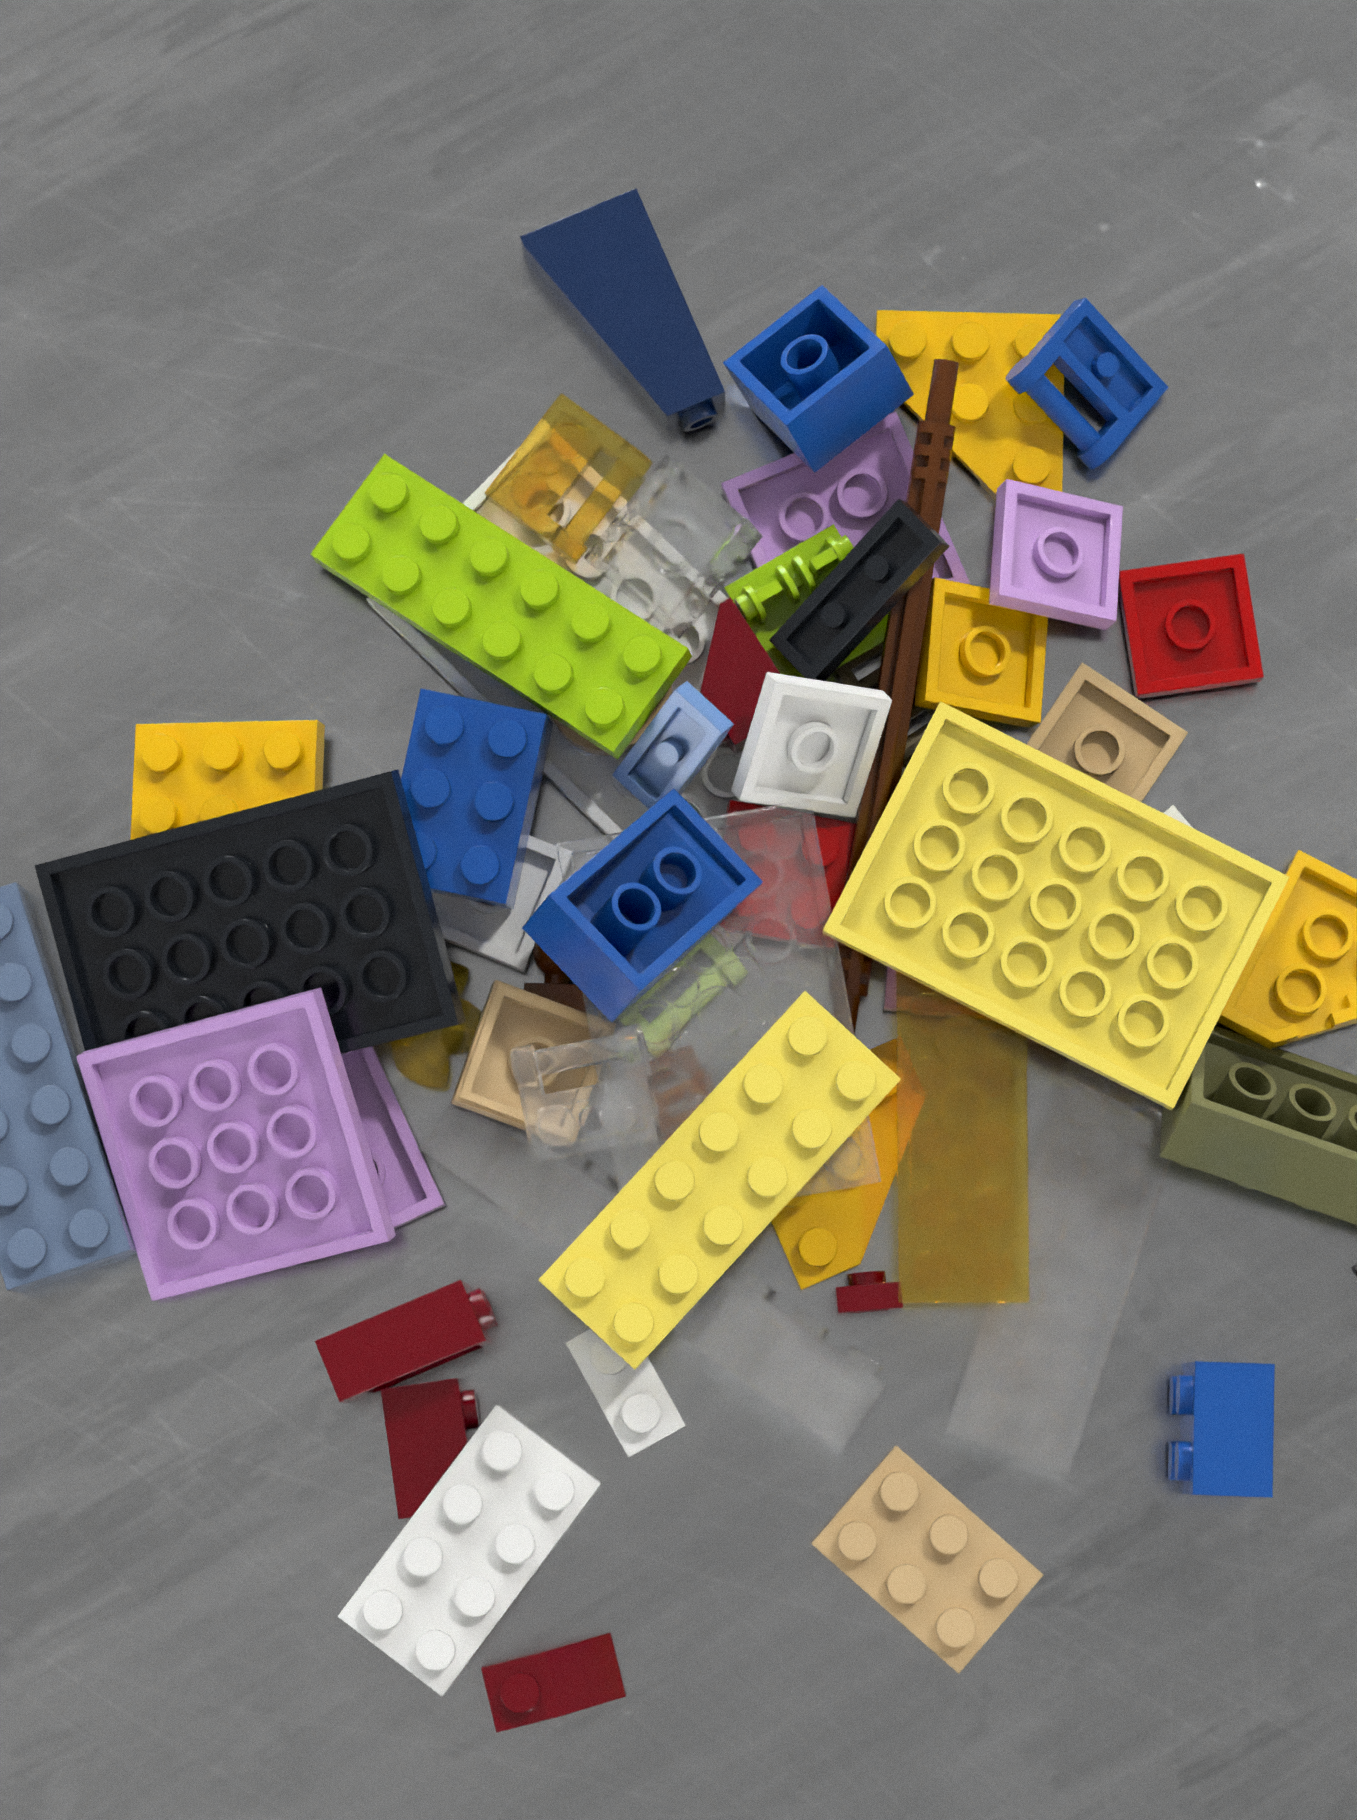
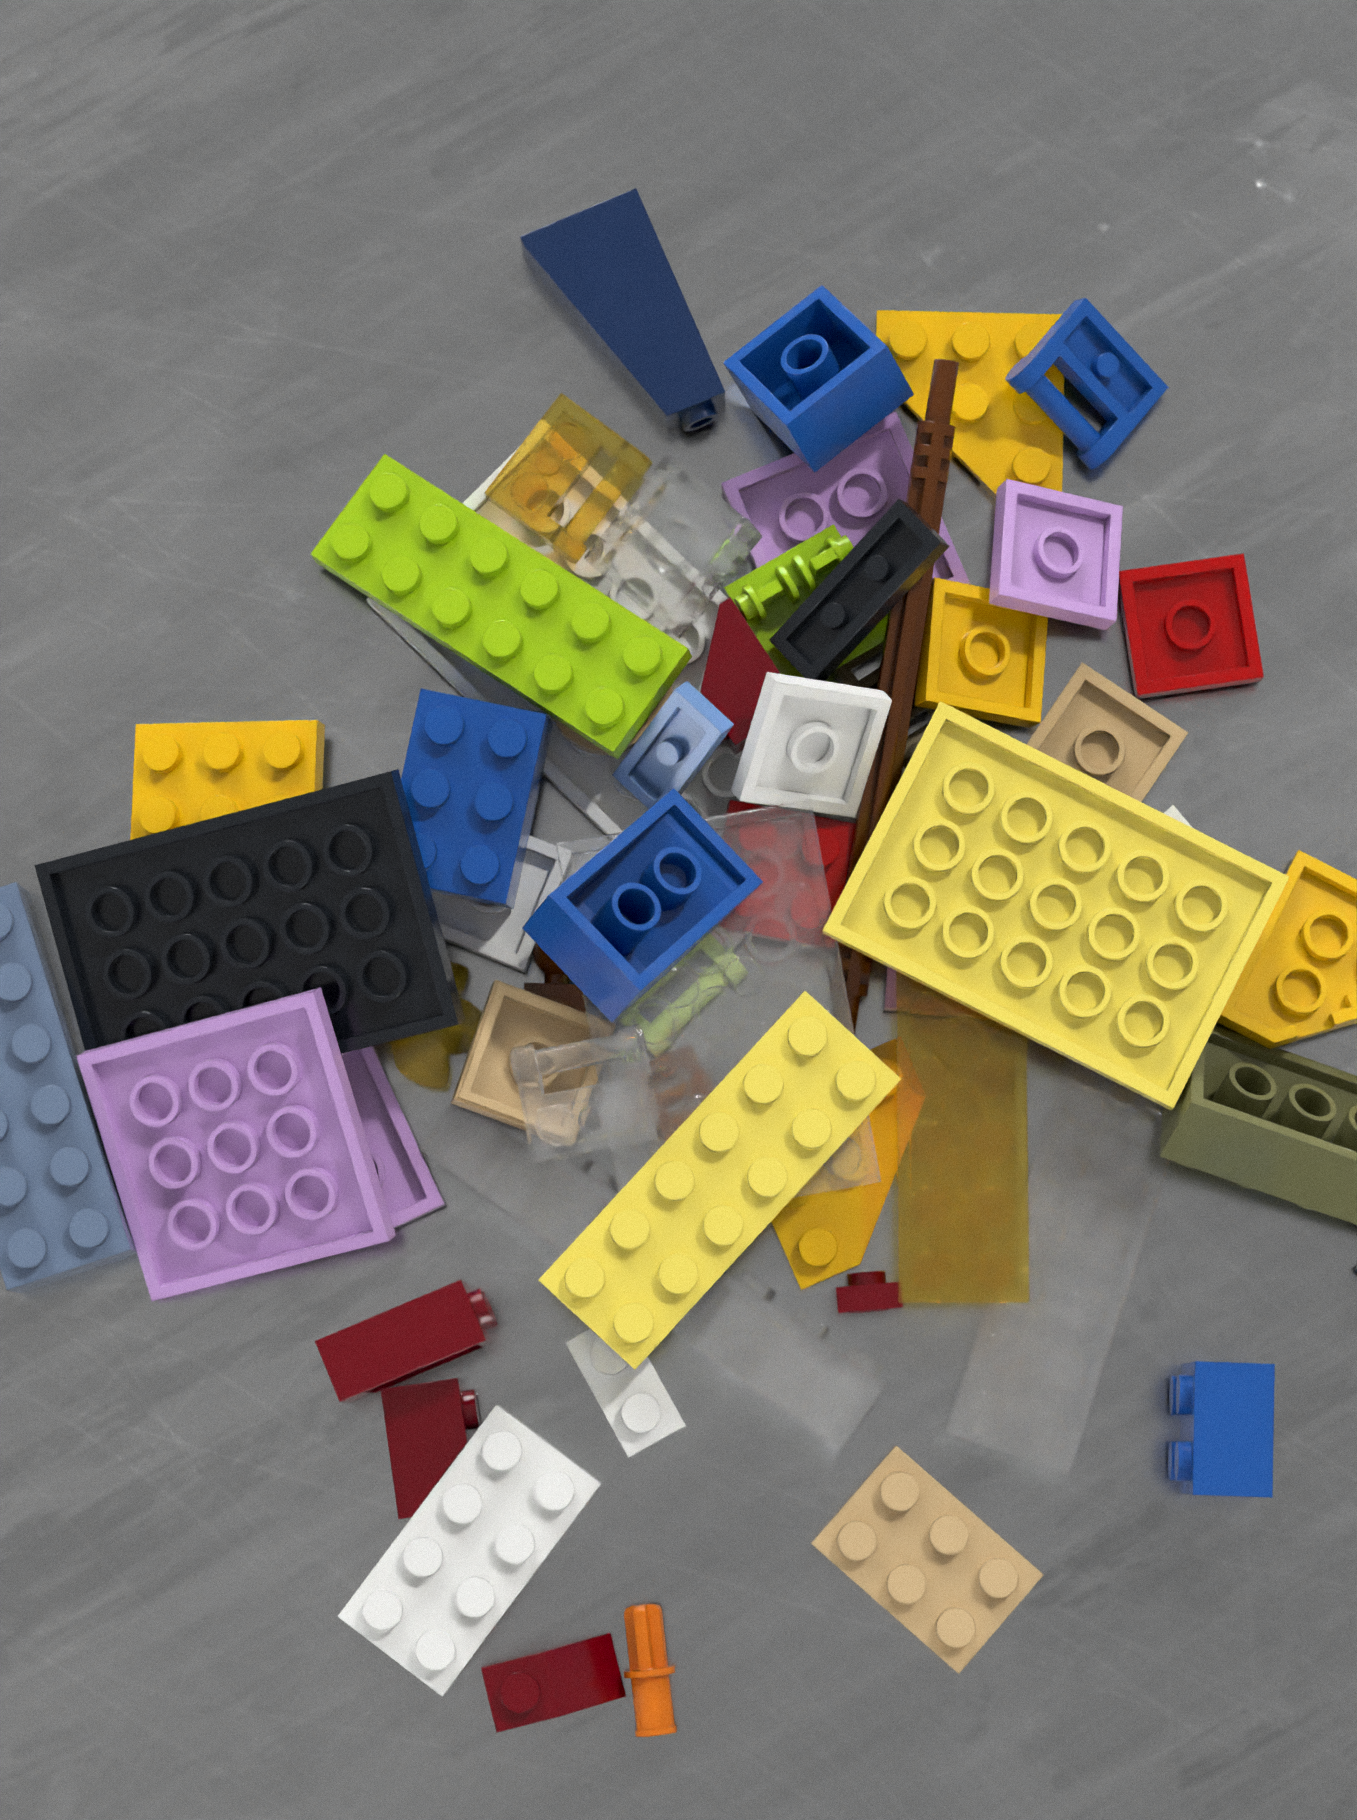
(649, 1670): none -> orange axle

